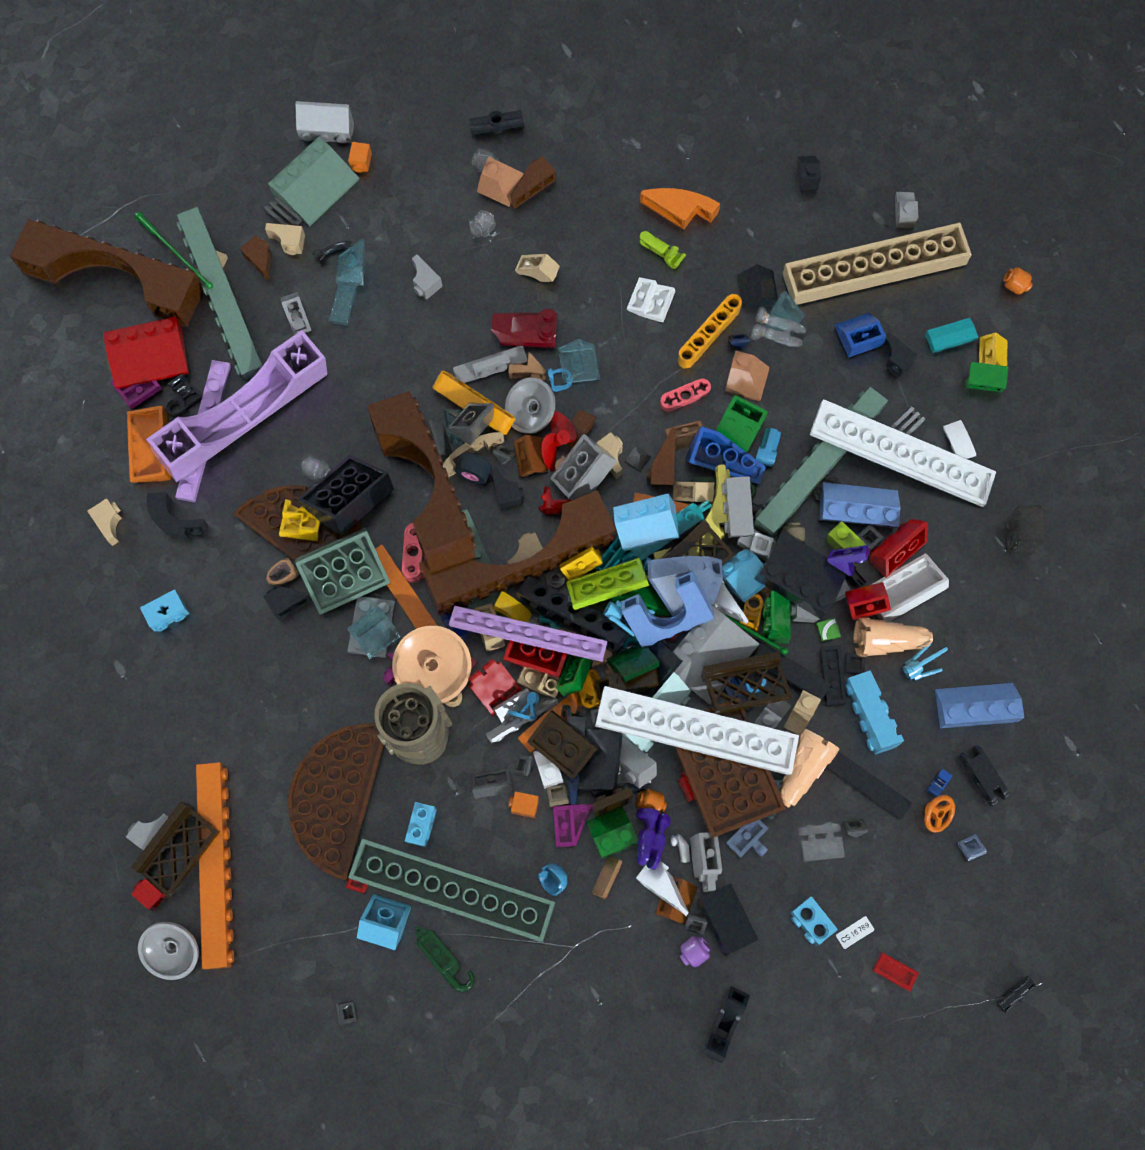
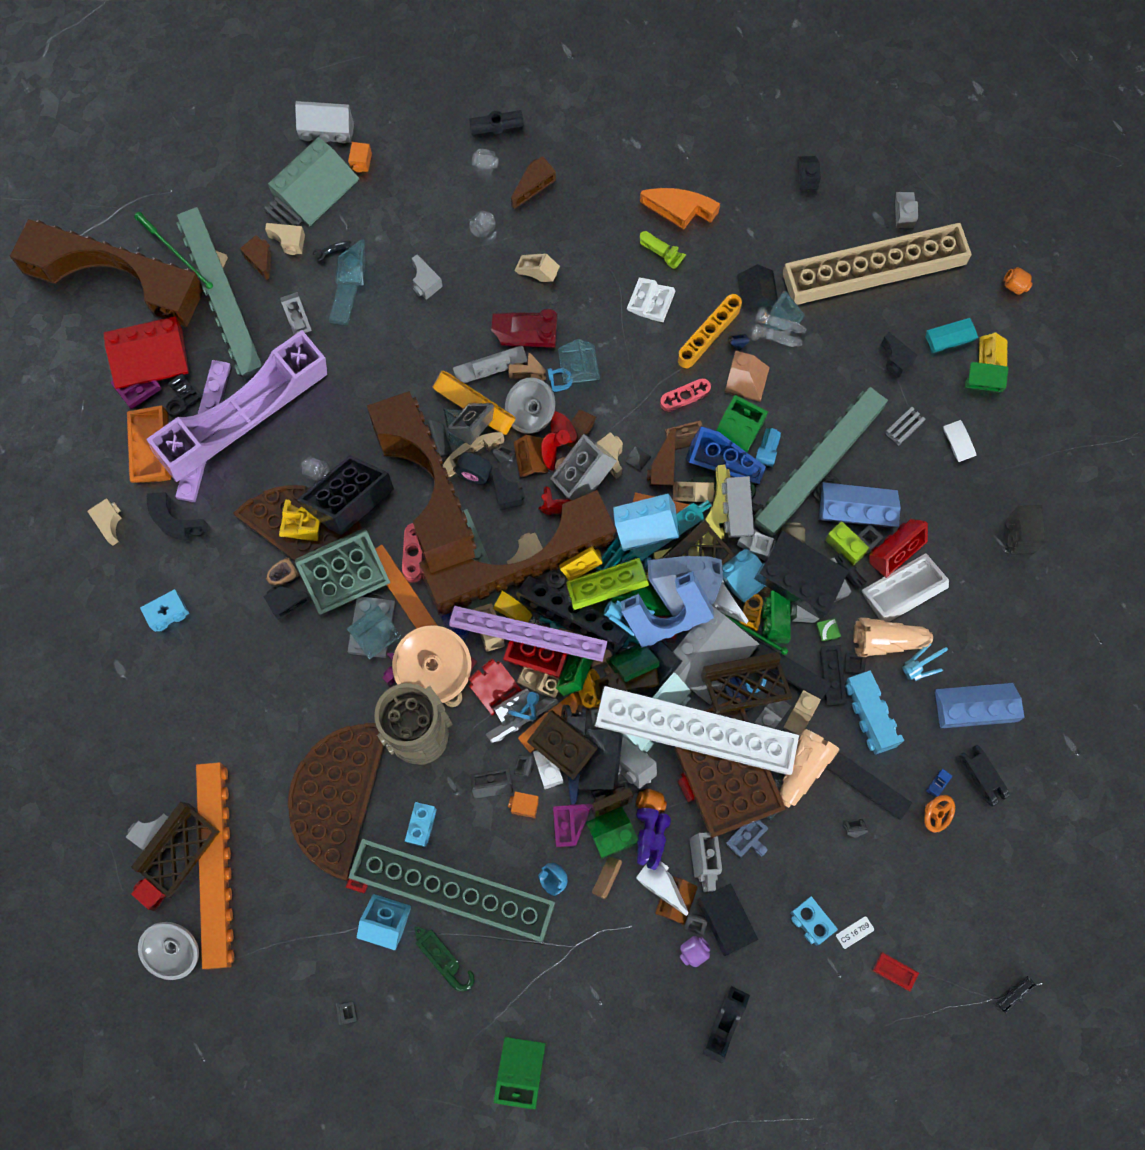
(499, 181): nougat slope -> none
(519, 1073): none -> green slope
(557, 795): dark tan tile -> none
(683, 847): white arm -> none
(821, 849): clear plate -> none
(844, 558): dark purple slope -> none
(860, 334): blue slope -> none
(868, 600): red brick -> none
(903, 453): white plate -> none
(972, 847): sand blue tile -> none

